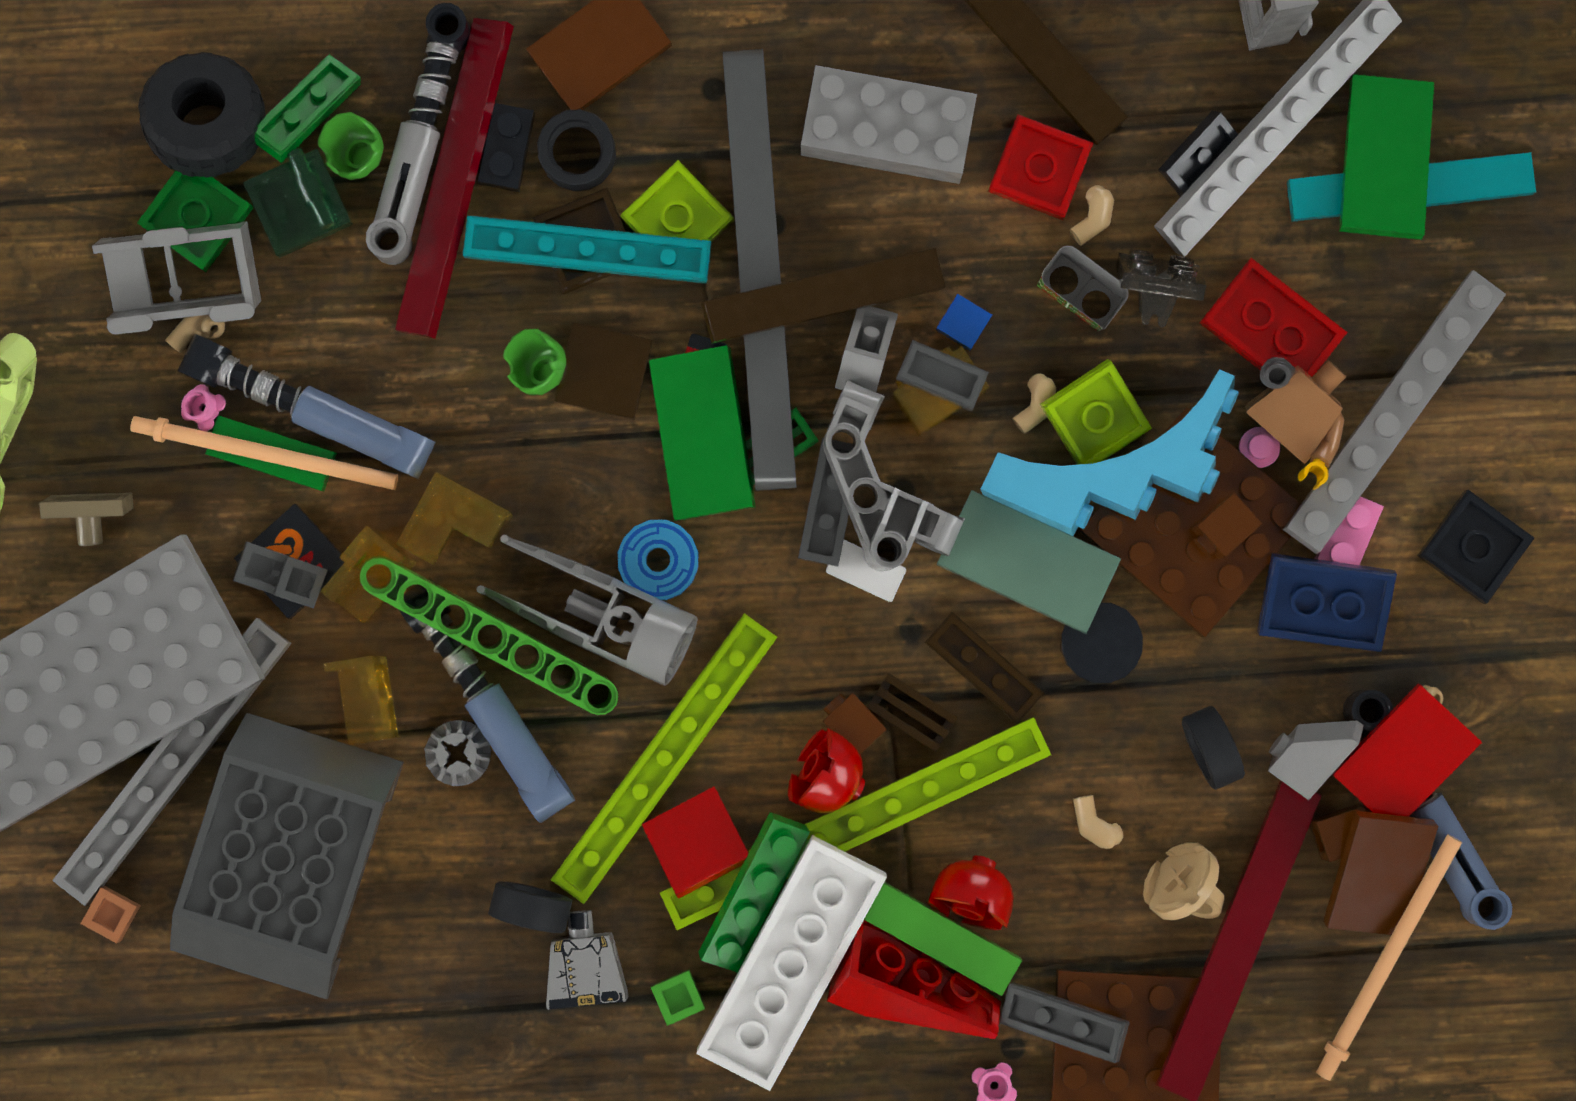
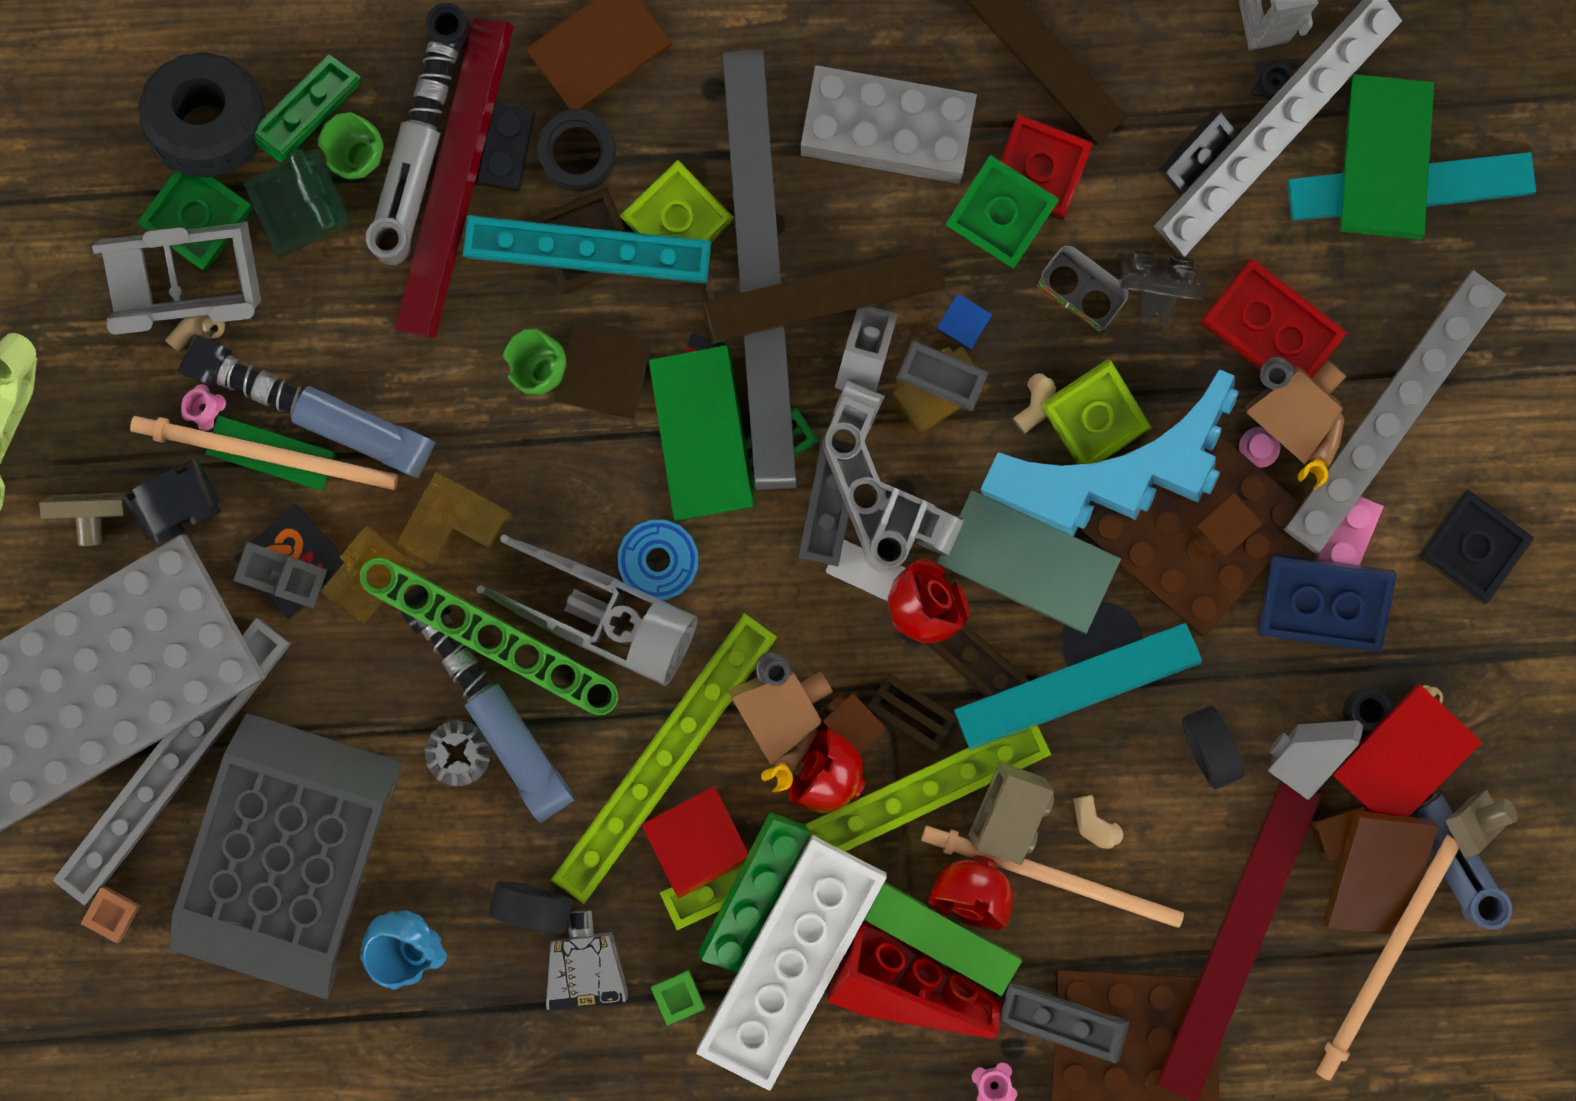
(171, 500): none -> black brick
(366, 698): clear yellow panel -> none
(399, 949): none -> dark azure hair
(780, 714): none -> medium nougat torso
(926, 604): none -> red cylinder
(953, 843): none -> light nougat bar
(1002, 211): none -> green plate
(1011, 813): none -> dark tan brick
(1078, 686): none -> teal tile
(1099, 215): tan arm -> none
(1184, 884): tan tile -> none
(1266, 73): none -> black plate
(1480, 822): none -> dark tan tile

